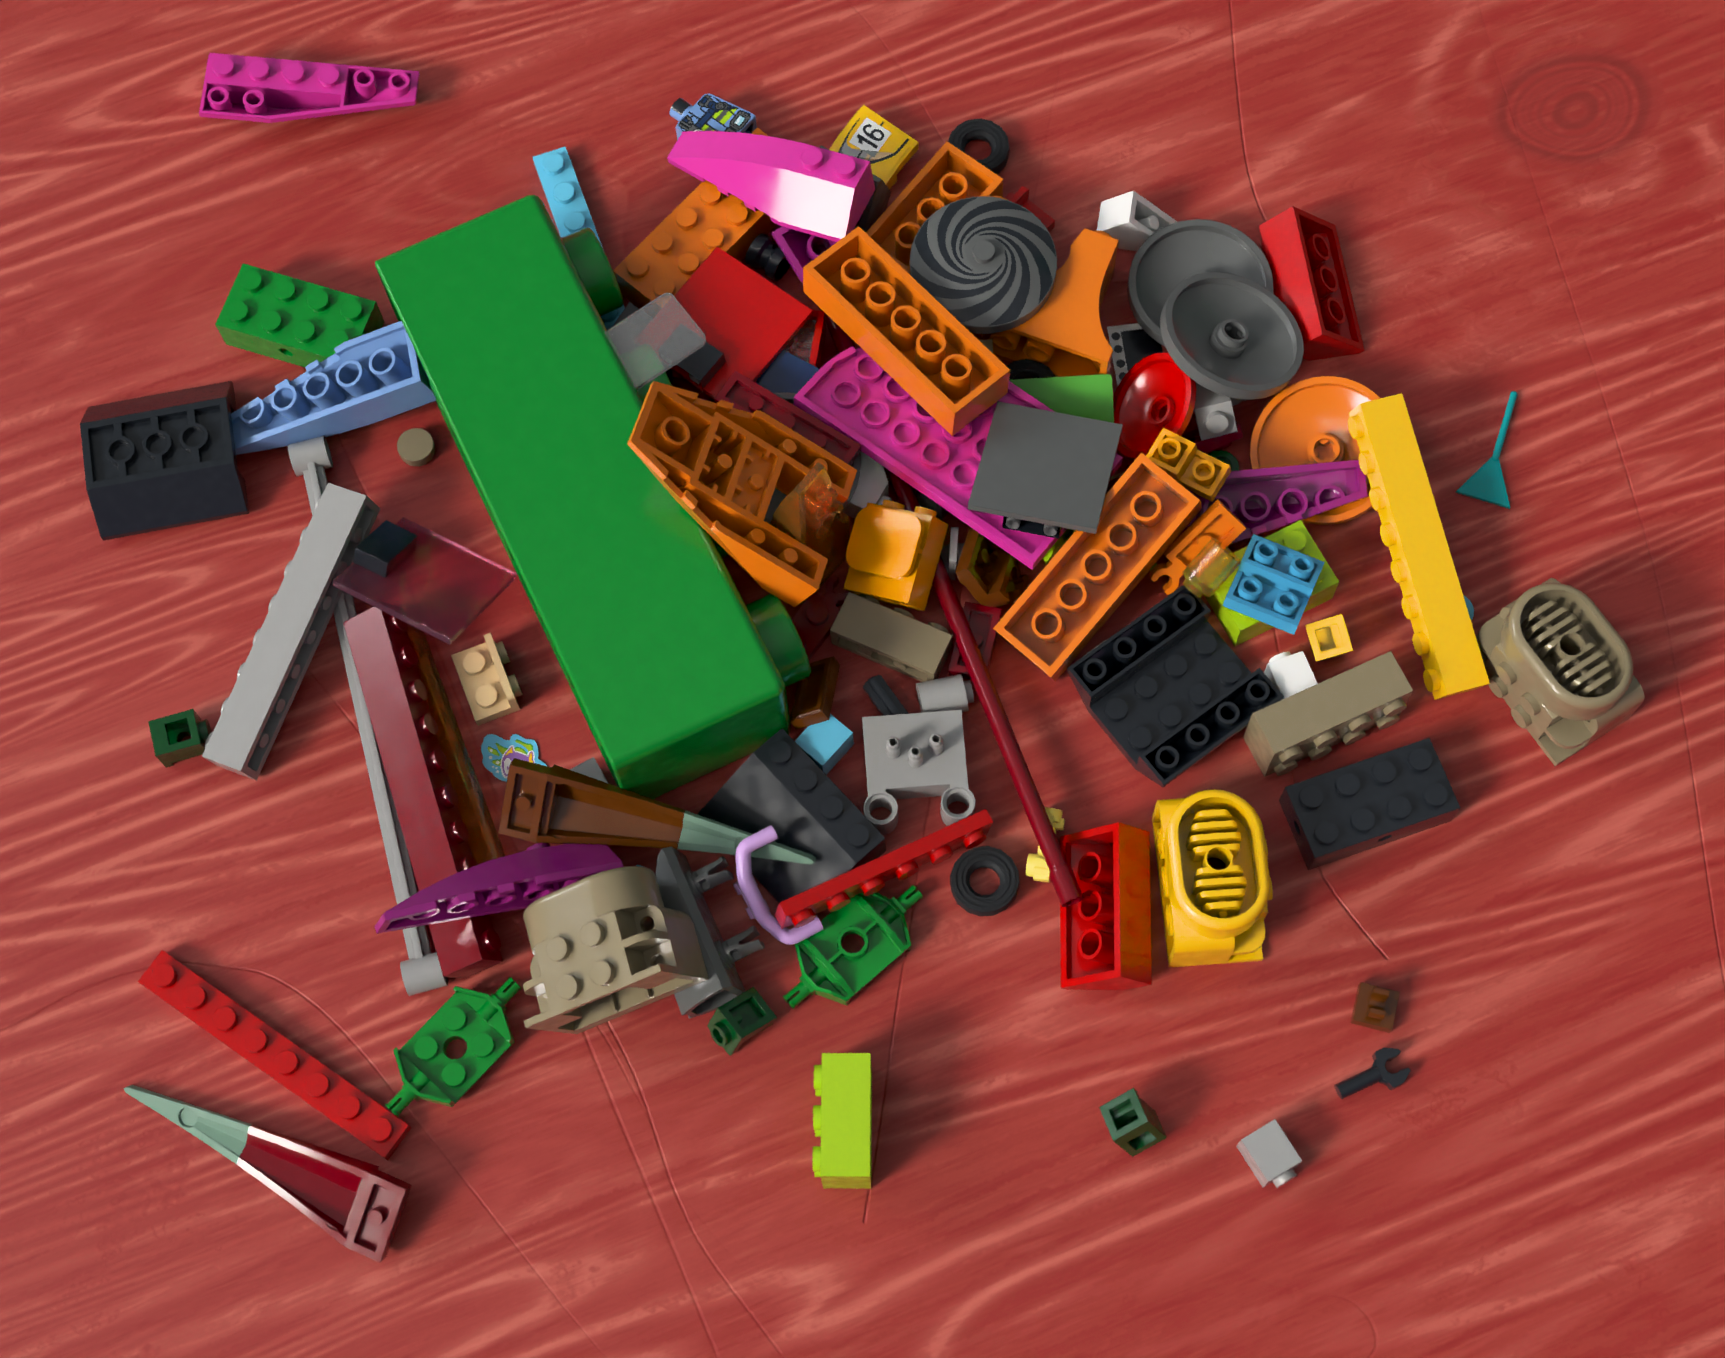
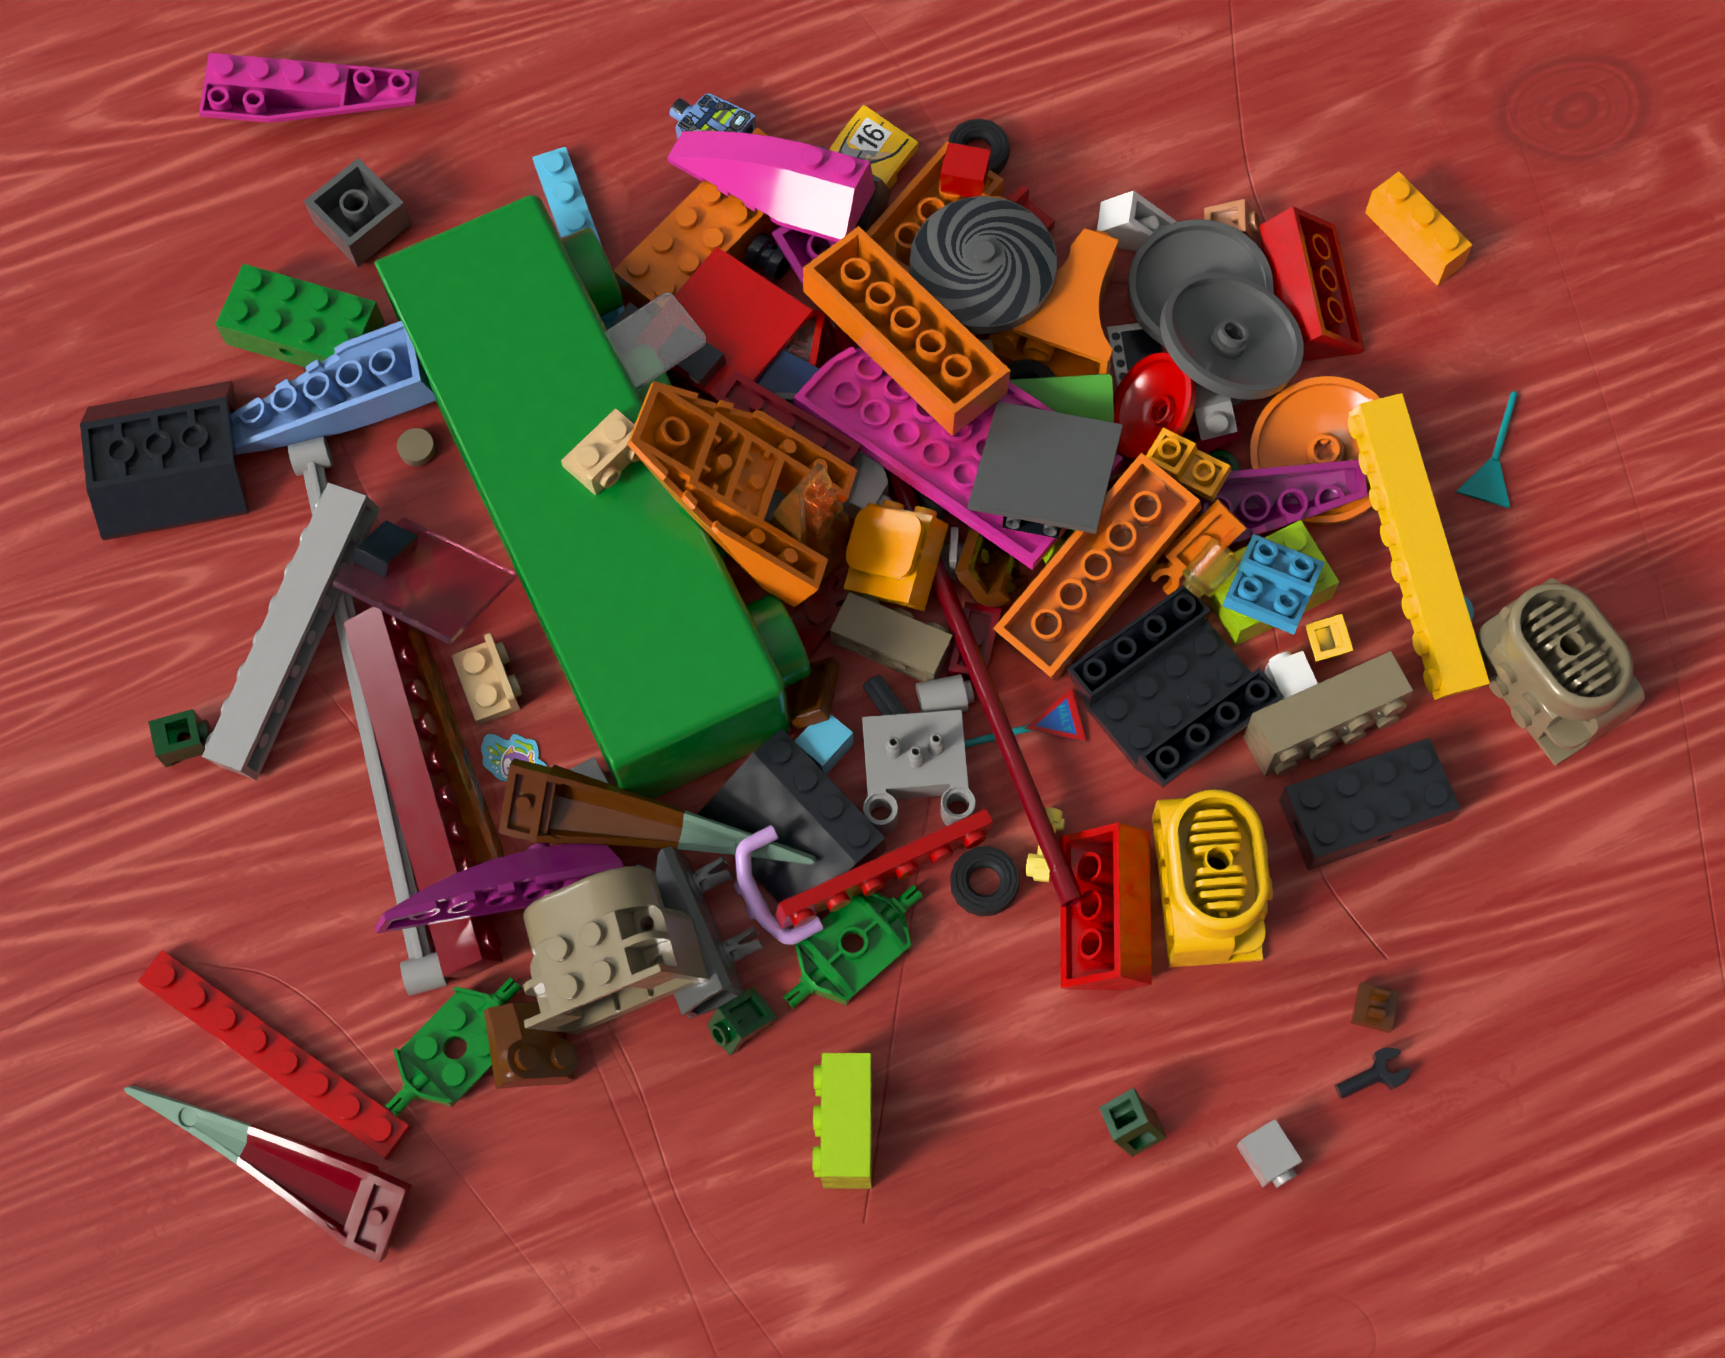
(358, 212): none -> dark grey brick
(527, 1055): none -> reddish brown slope
(602, 453): none -> tan bracket
(964, 170): none -> red panel
(1058, 720): none -> piece
(1236, 214): none -> nougat bracket
(1418, 228): none -> light orange brick

